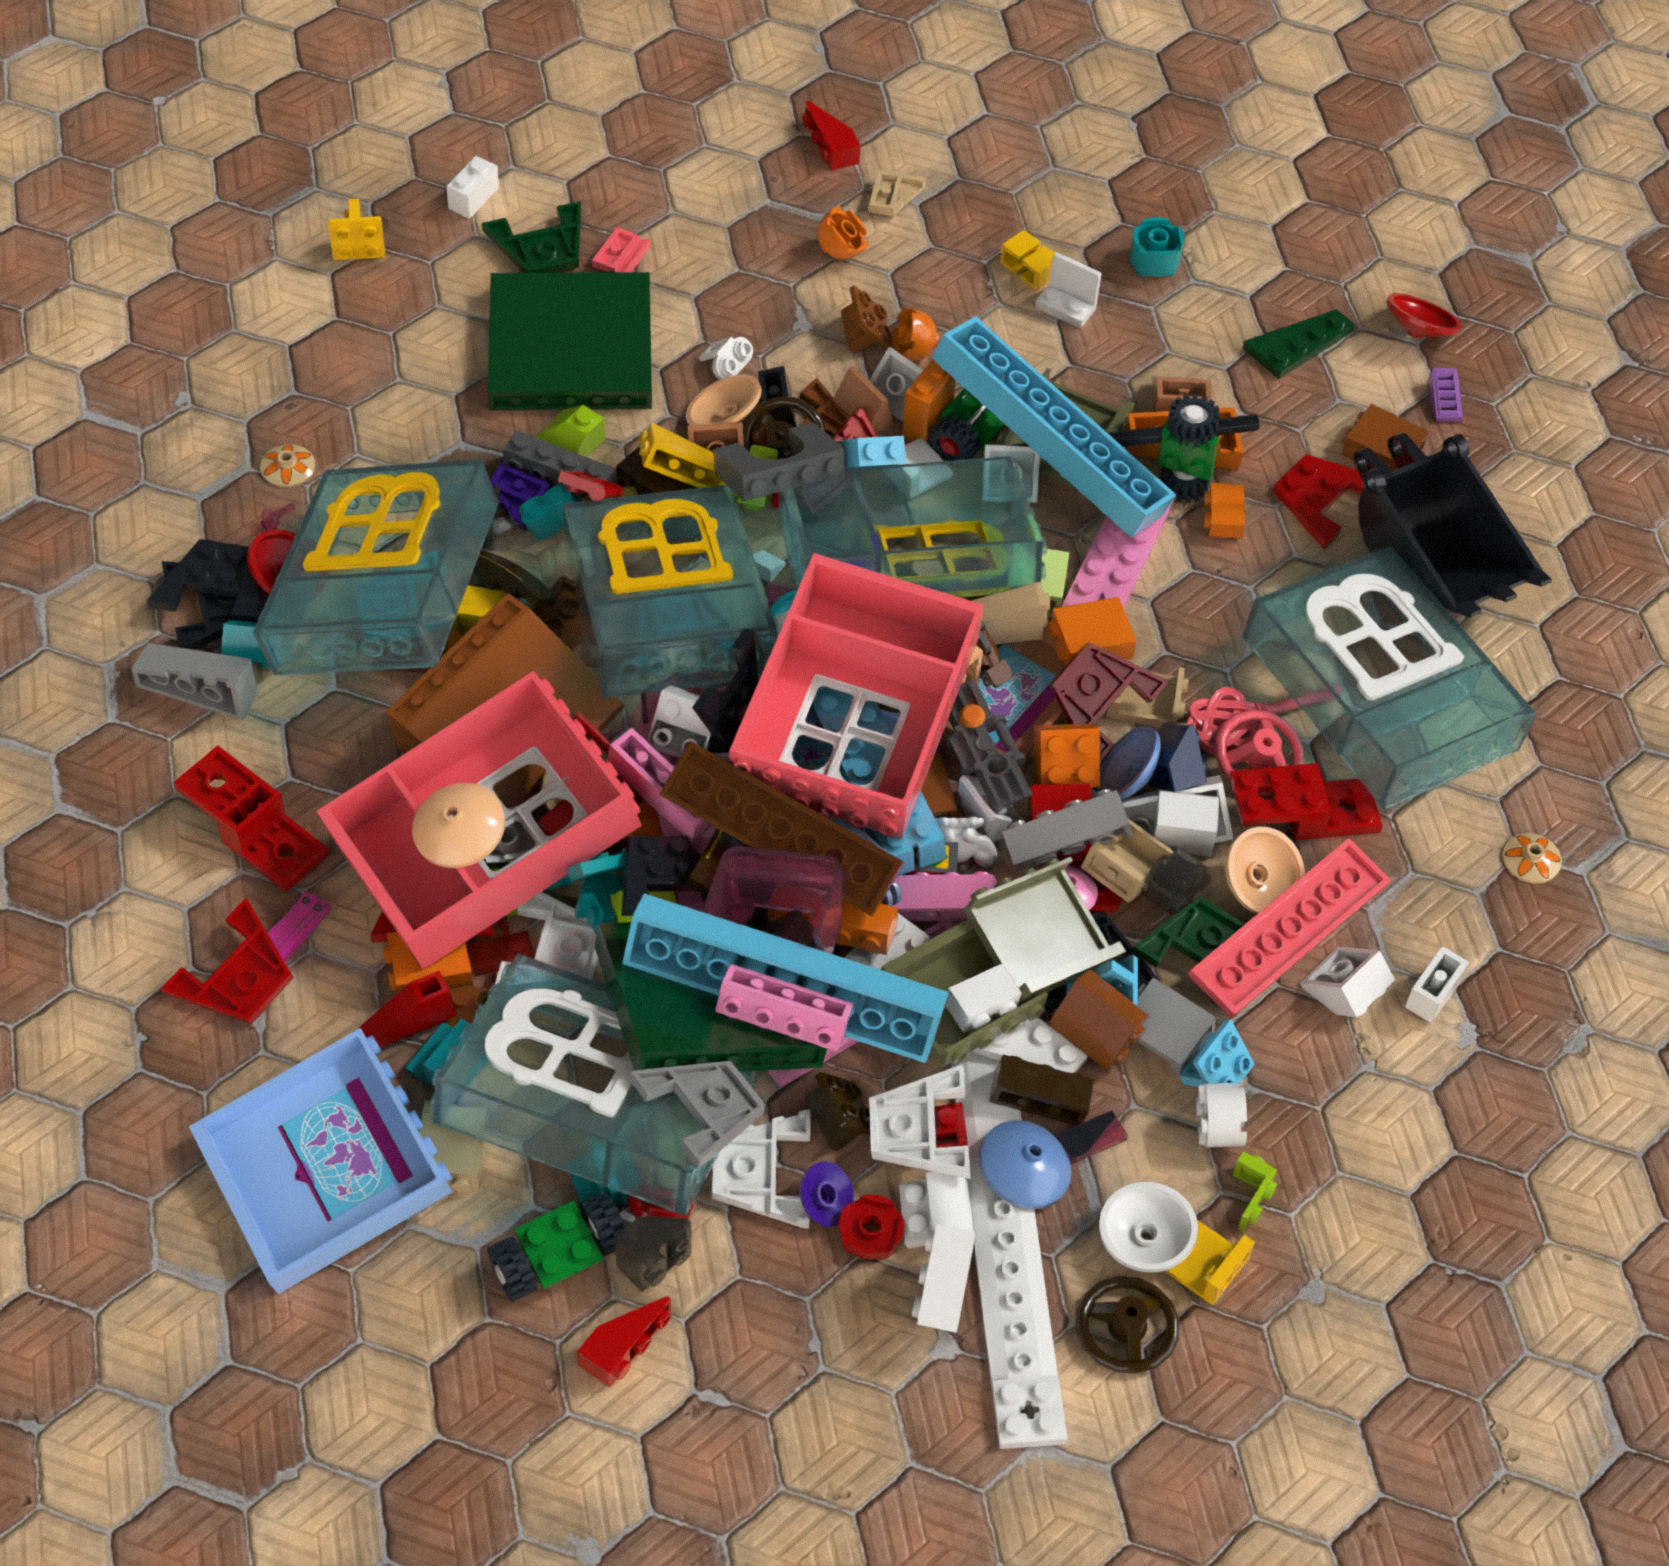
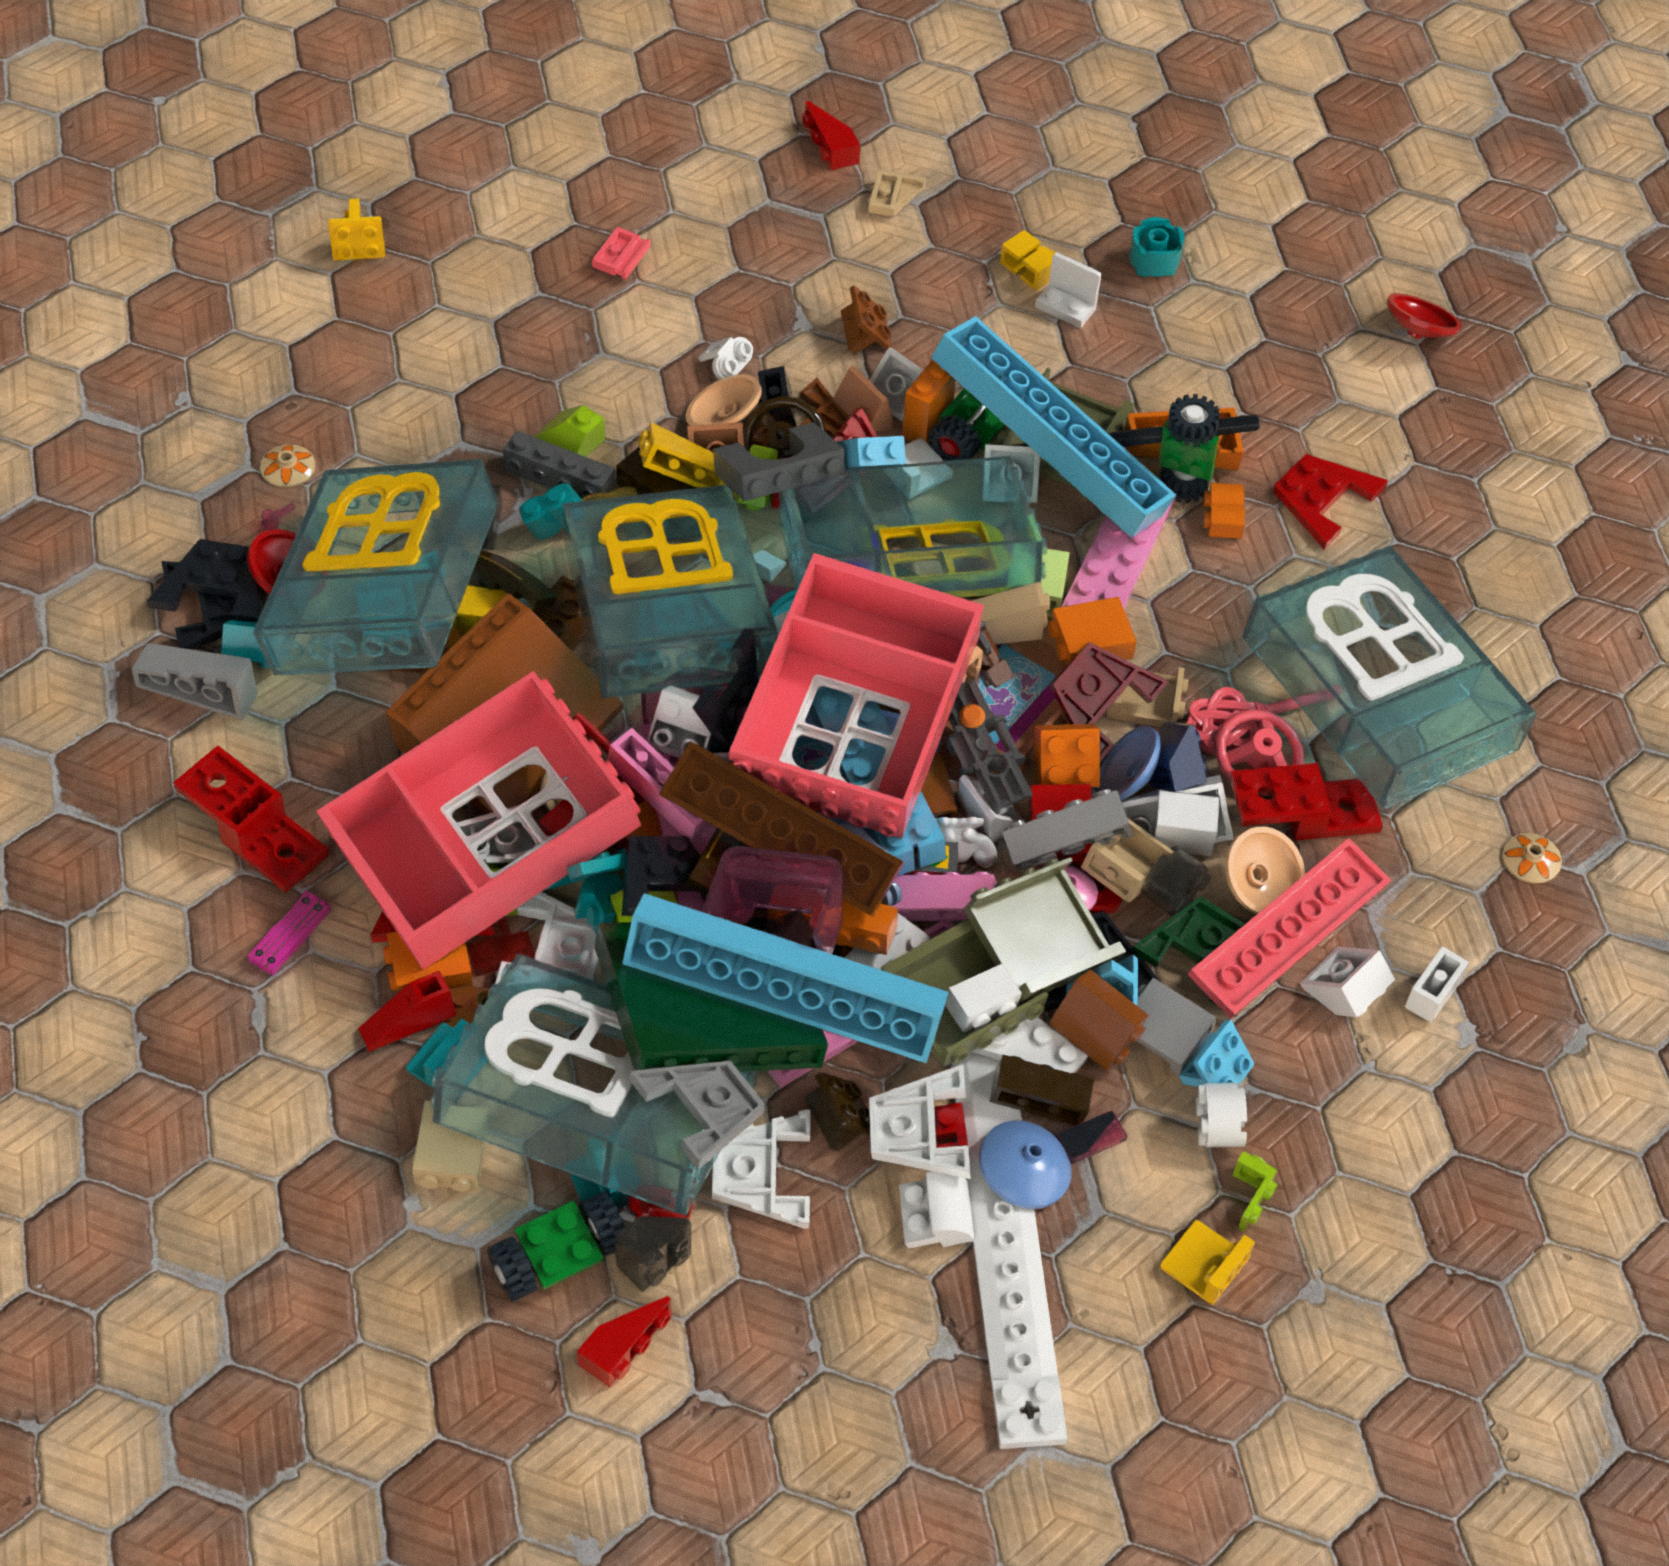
(245, 980): red wing -> none
(321, 1160): light blue panel -> none
(461, 838): light nougat dish -> none
(472, 187): white brick -> none
(516, 489): dark purple wing -> none
(544, 249): dark green wing -> none
(569, 341): dark green panel -> none
(596, 487): red plate -> none
(784, 1007): bright pink brick -> none
(835, 1192): dark purple dish -> none
(841, 234): orange cylinder -> none
(865, 1244): red plate -> none
(915, 334): orange cylinder -> none
(944, 1278): white brick -> none
(1127, 1323): dark brown piece -> none
(1150, 1211): white dish -> none
(1168, 389): nougat slope -> none
(1297, 343): dark green wing -> none
(1373, 431): dark orange brick -> none
(1443, 524): black piece -> none
(1445, 379): medium lavender slope -> none

